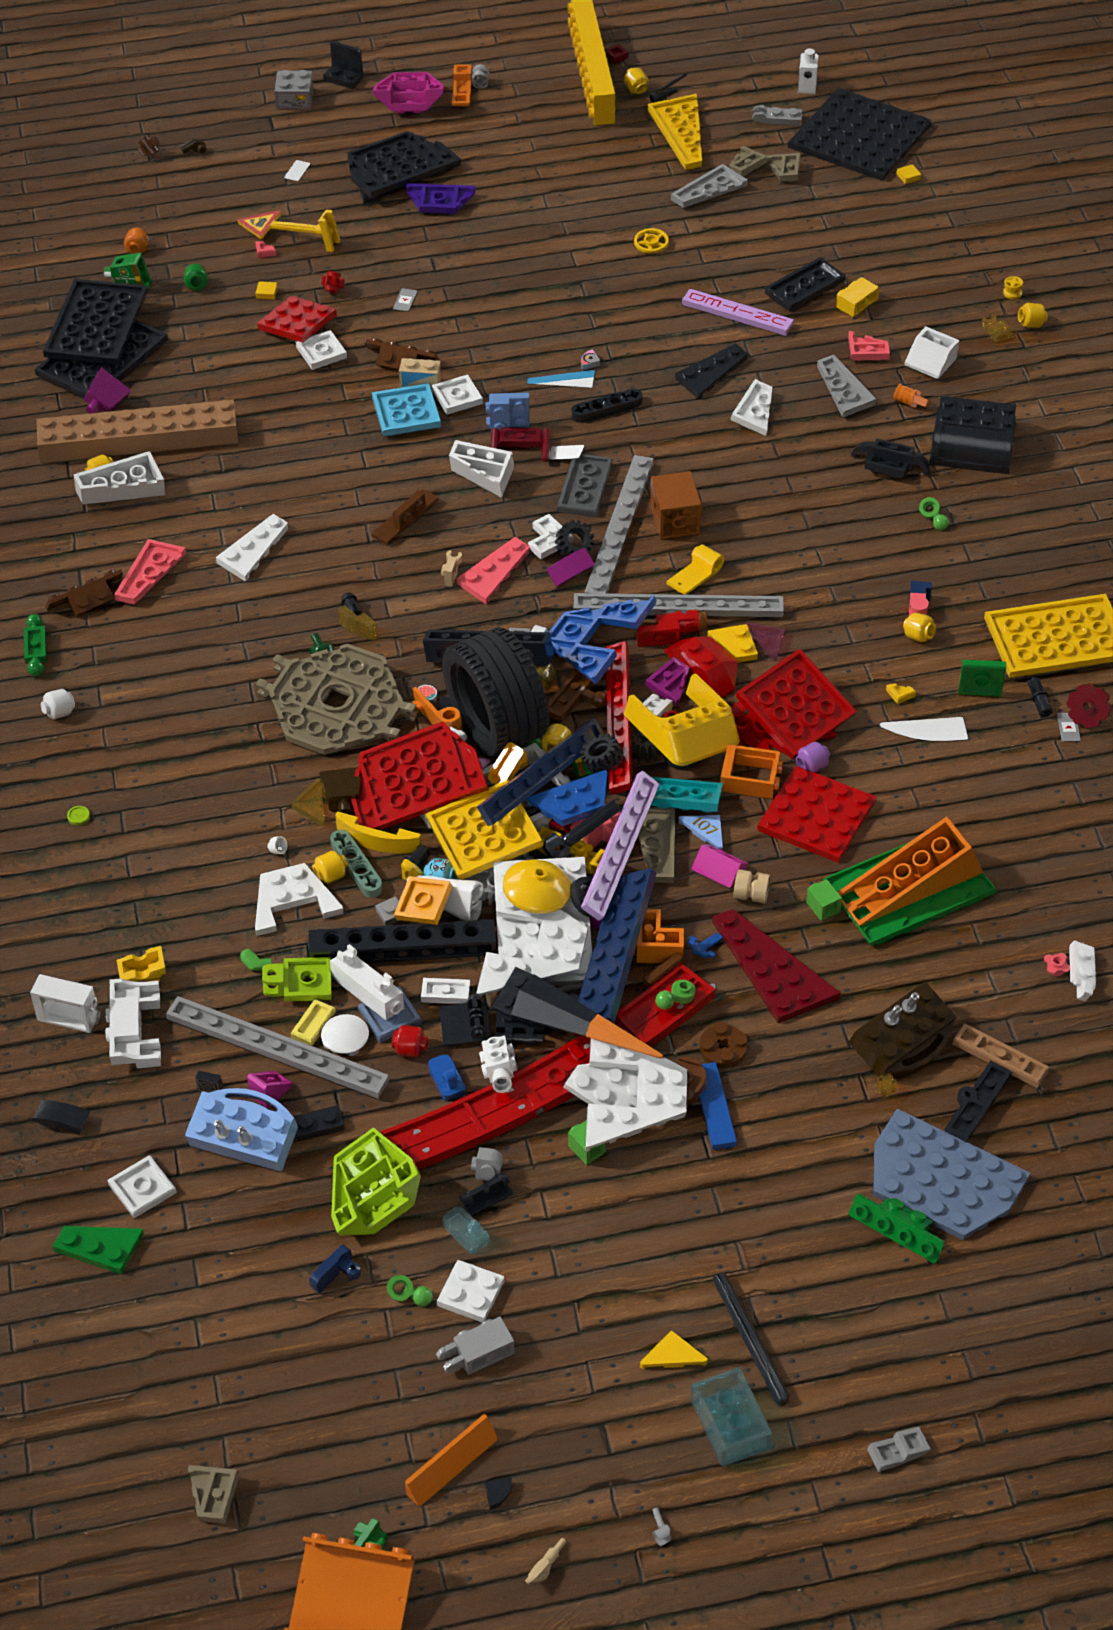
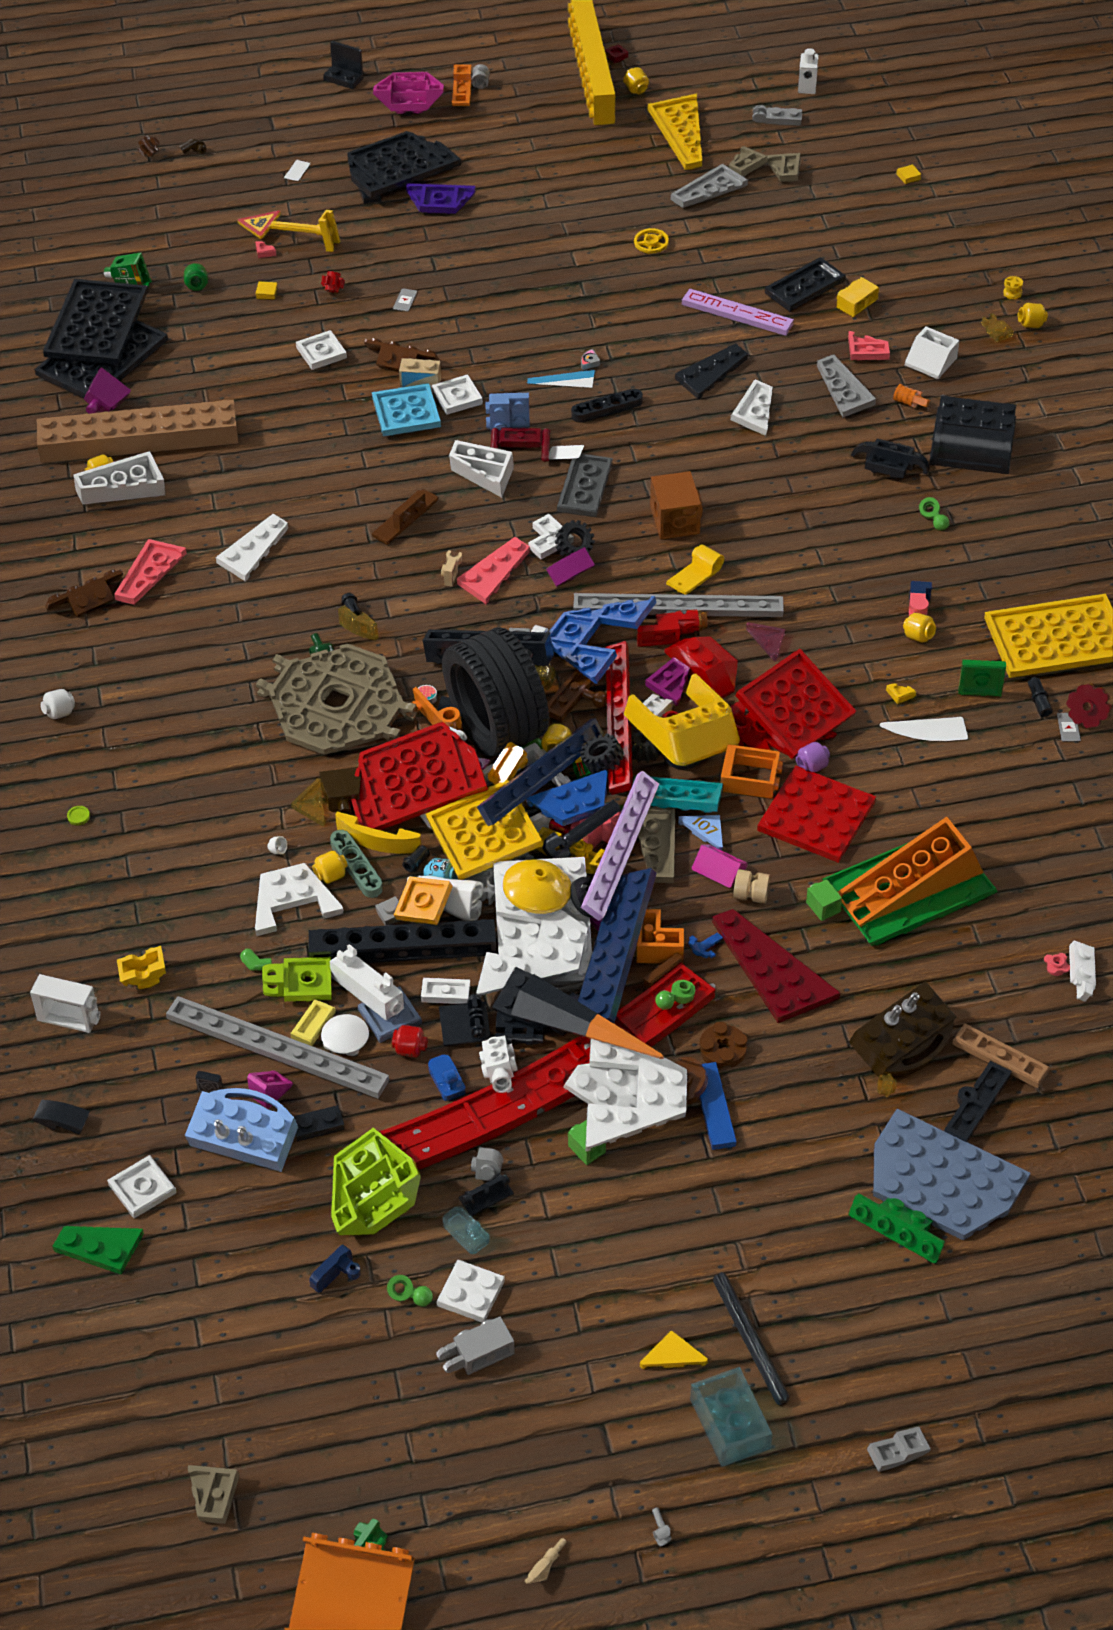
(35, 645): green plate -> none
(124, 1016): white bracket -> none
(136, 239): orange head -> none
(294, 89): light grey brick -> none
(297, 319): red plate -> none
(410, 869): yellow tile -> none
(450, 1461): orange slope -> none
(498, 1491): black tile -> none
(619, 525): light grey plate -> none
(660, 95): black plant -> none
(736, 641): yellow wing -> none
(860, 134): black plate -> none

